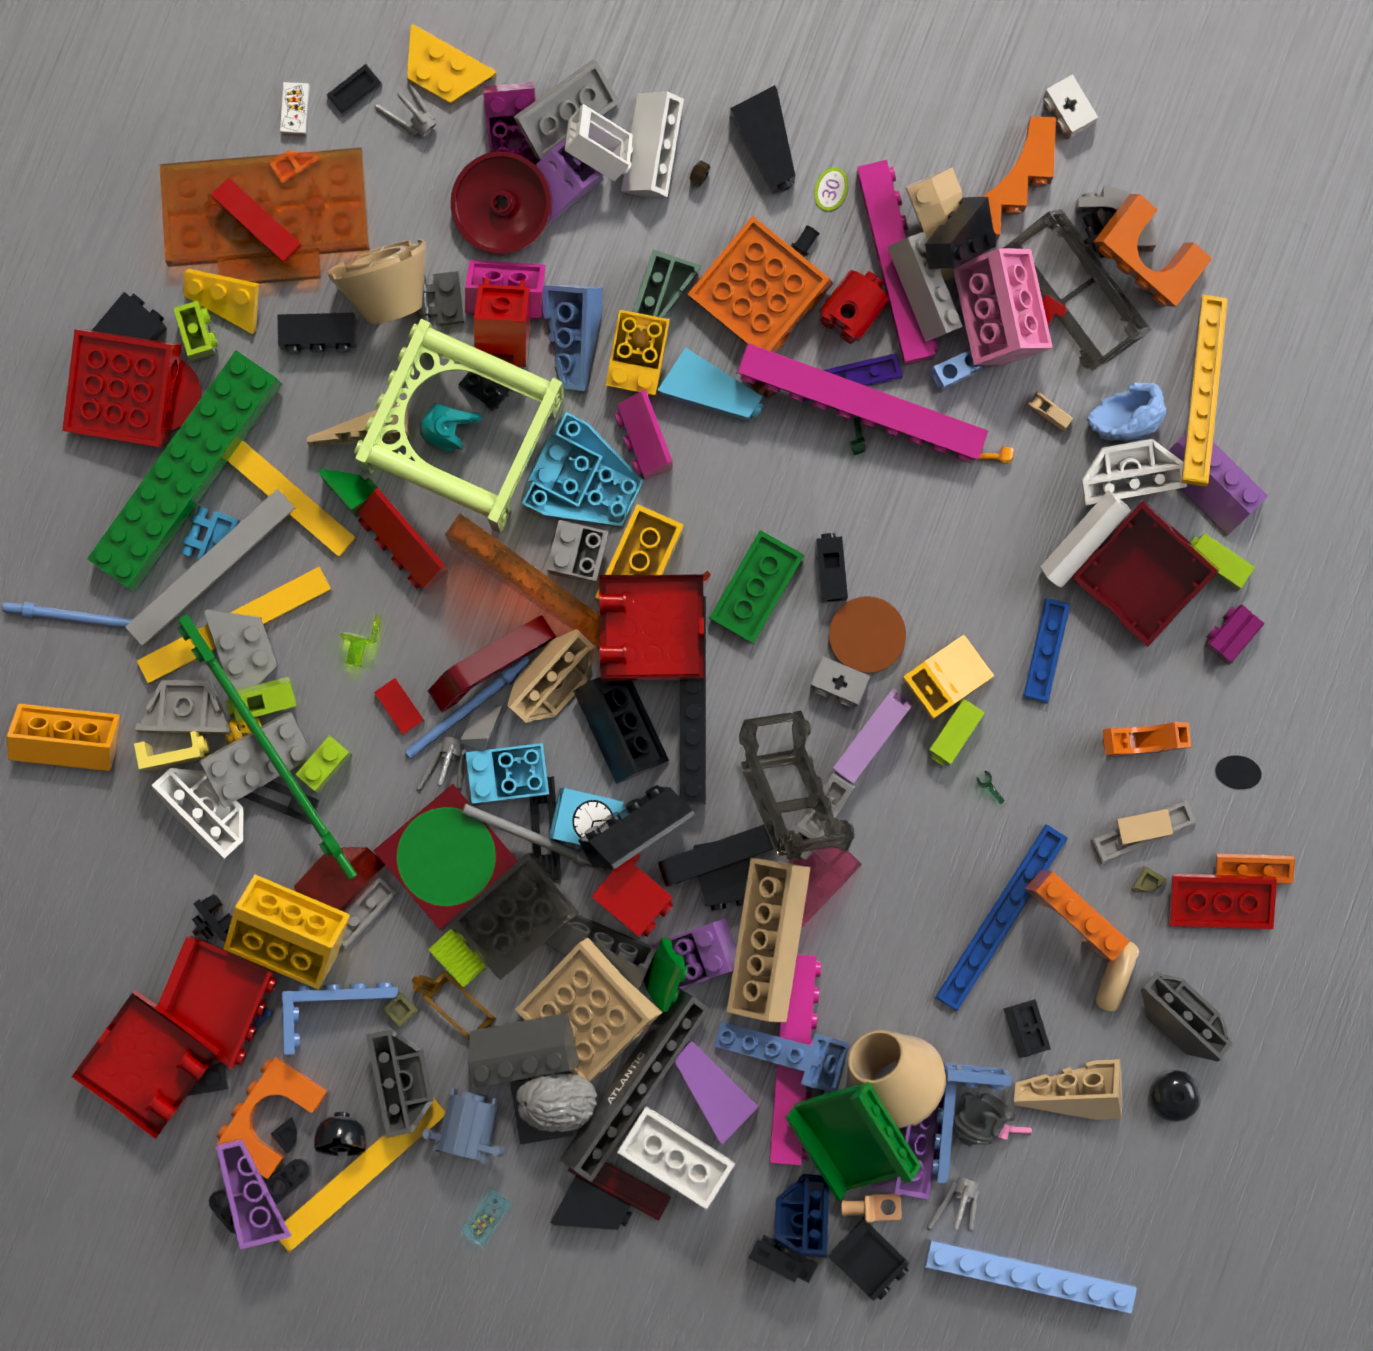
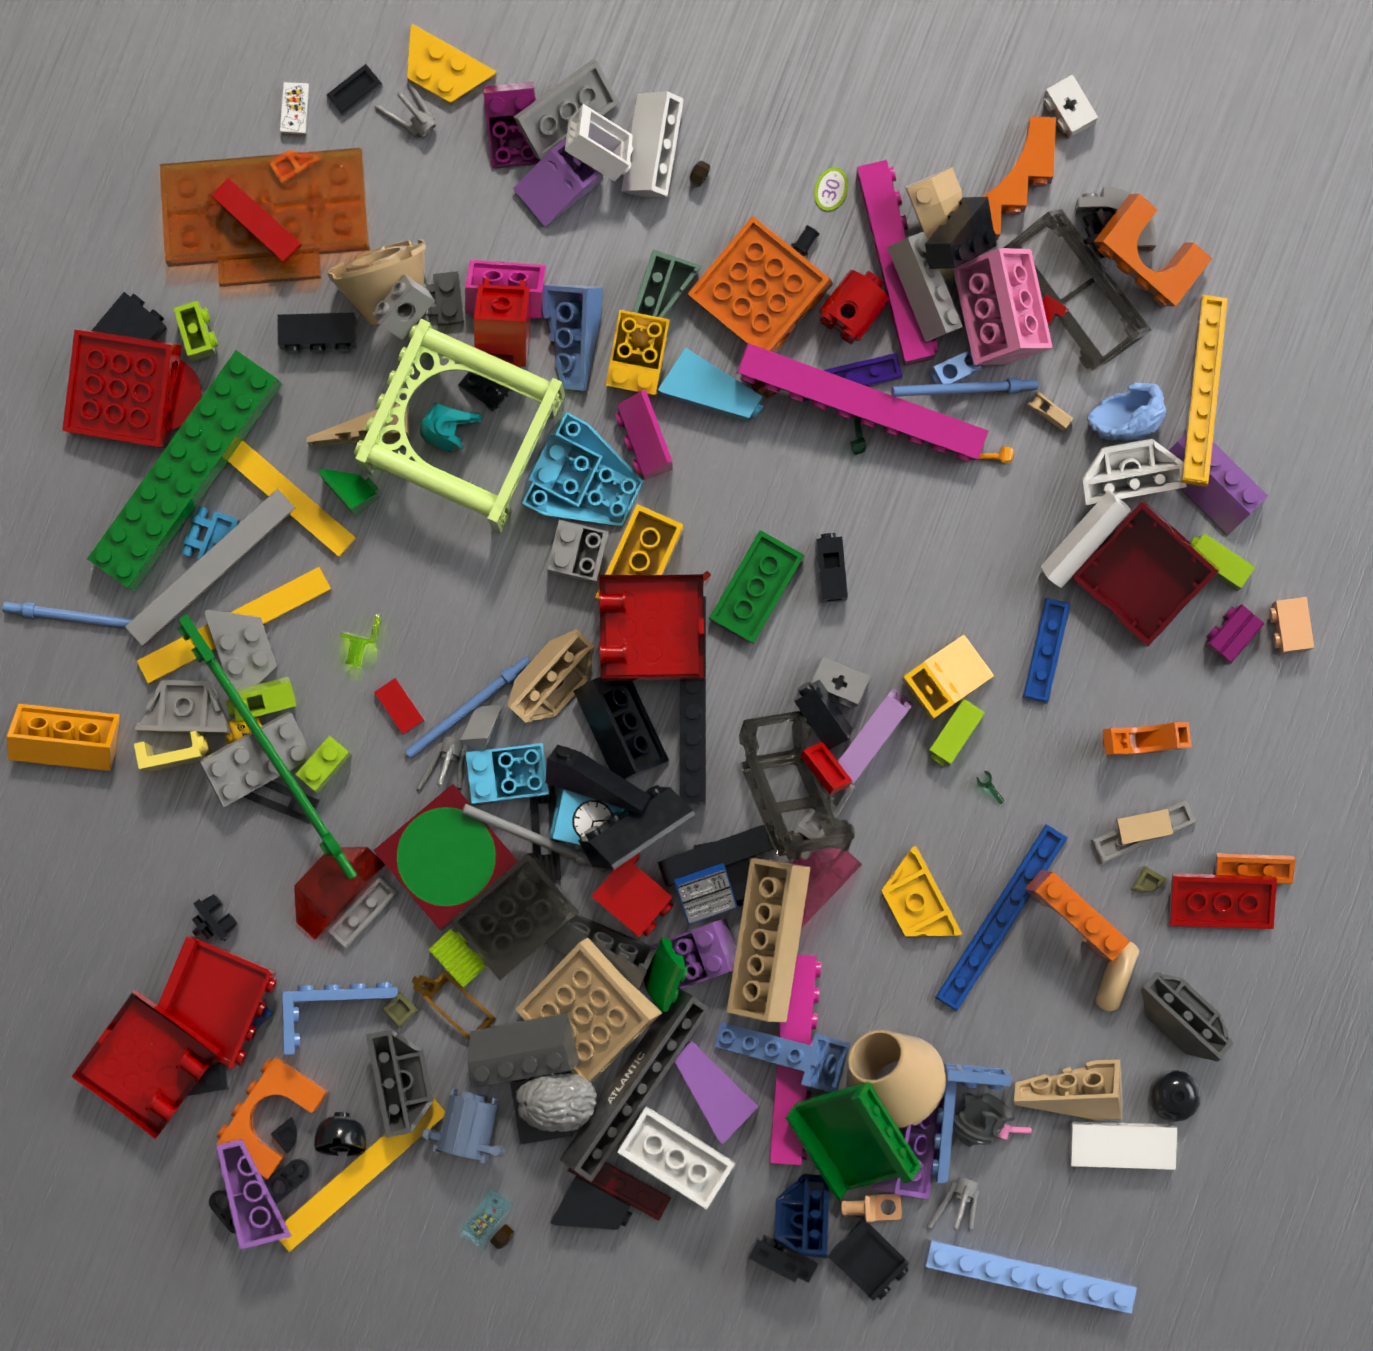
(196, 806): white wedge -> none
(224, 296): yellow wing -> none
(286, 931): yellow brick -> none
(401, 320): none -> light grey brick
(401, 540): red slope -> none
(489, 661): dark red beam -> none
(501, 202): dark red dish -> none
(502, 1237): none -> dark brown tile
(522, 577): clear orange slope -> none
(586, 777): none -> black wedge
(705, 893): none -> tile
(765, 134): black slope -> none
(823, 714): none -> black brick
(826, 768): none -> red tile
(867, 634): dark orange tile -> none
(917, 900): none -> yellow wing
(1011, 385): none -> medium blue bar
(1027, 1028): black hinge -> none
(1123, 1145): none -> white brick
(1238, 772): black sticker -> none
(1291, 625): none -> light nougat brick

